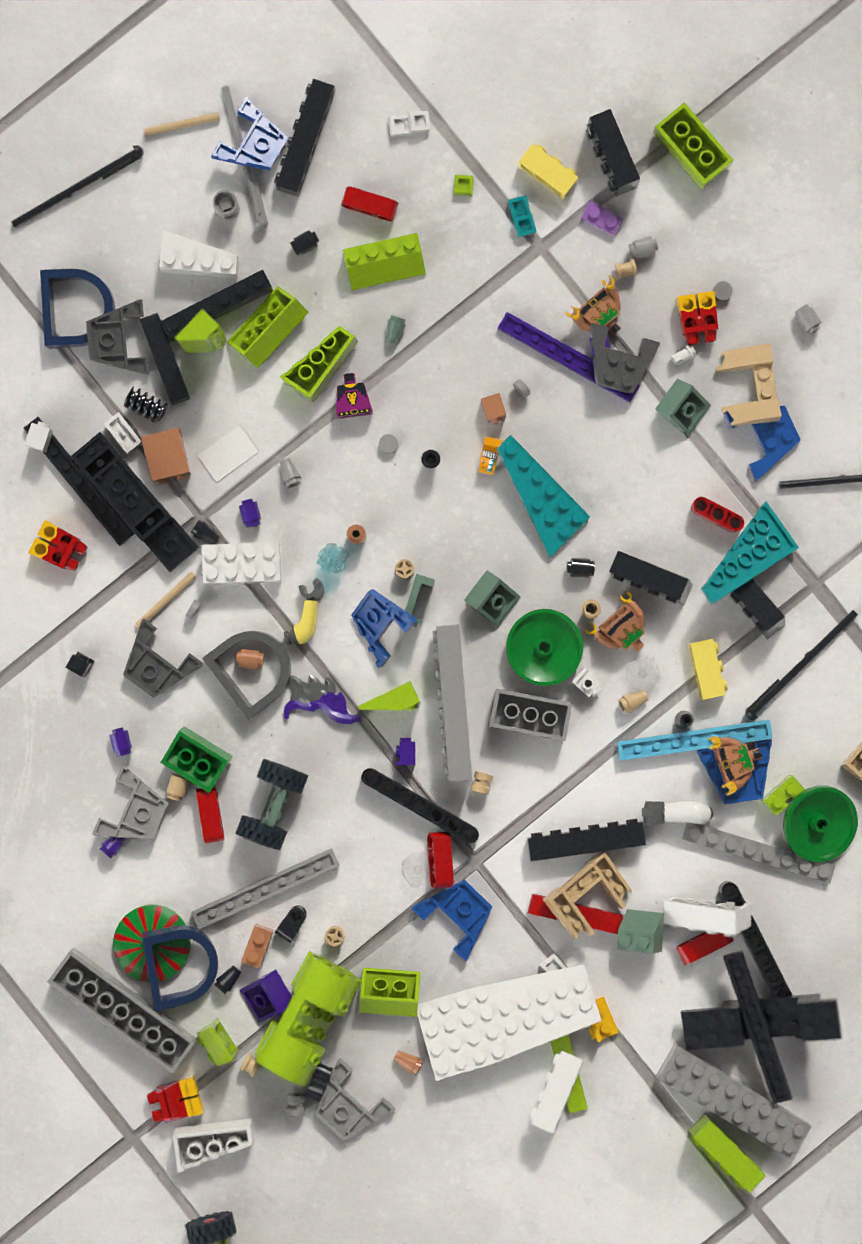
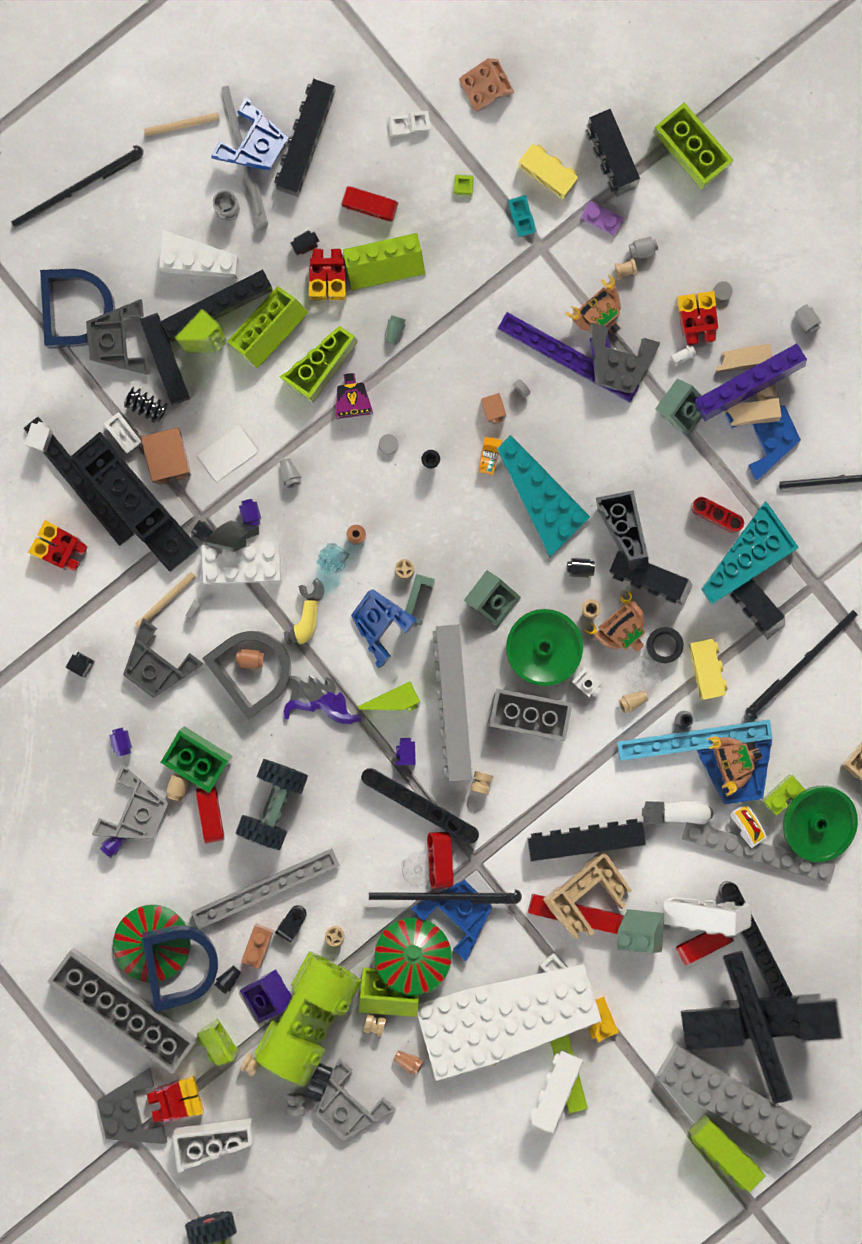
(122, 1115): none -> dark grey wing
(231, 536): none -> pearl dark grey slope
(327, 269): none -> hips
(374, 1024): none -> tan wheel
(412, 956): none -> dish
(477, 898): none -> black bar
(486, 83): none -> nougat bracket
(623, 522): none -> black wedge
(679, 645): none -> black tyre
(749, 824): none -> slope
(751, 382): none -> dark purple brick

